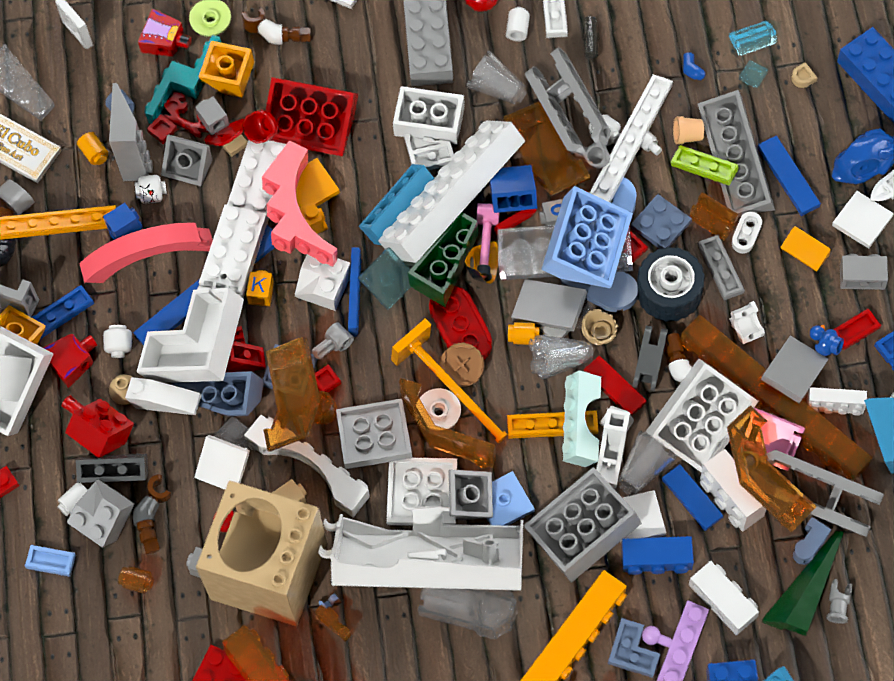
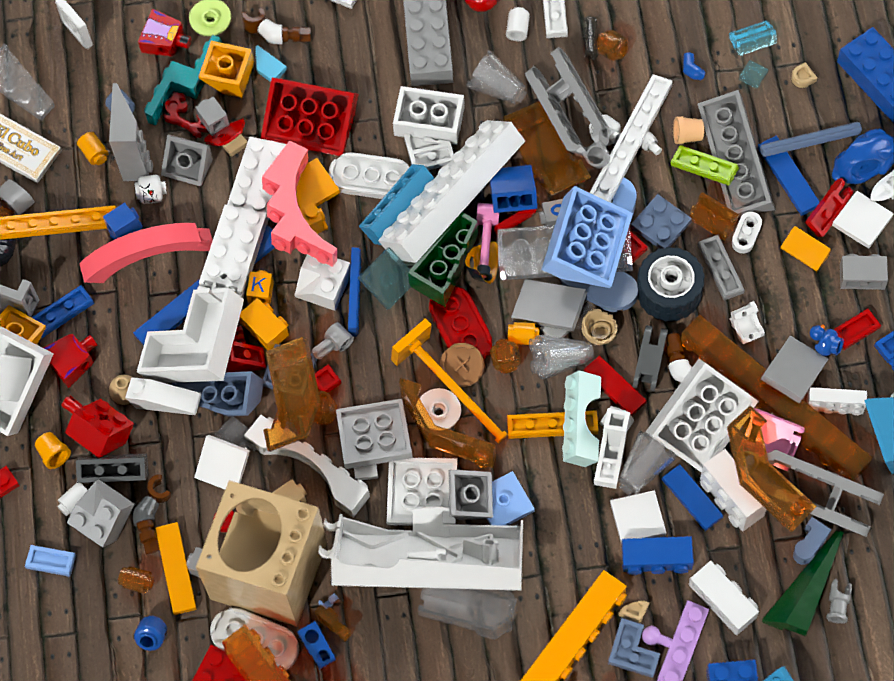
(52, 450): none -> light orange piece
(117, 341): white head -> none
(150, 633): none -> blue head
(161, 128): red plate -> none
(175, 568): none -> light orange tile
(259, 126): red hair -> none
(263, 324): none -> light orange piece
(268, 65): none -> medium azure tile
(274, 636): none -> tile
(316, 645): none -> blue leg
(366, 174): none -> white tile
(366, 472): none -> white tile
(505, 356): none -> clear orange head
(582, 524): light grey slope -> none
(612, 45): none -> clear orange head
(634, 611): none -> tan tile
(810, 139): none -> sand blue axle
(829, 208): none -> red hinge

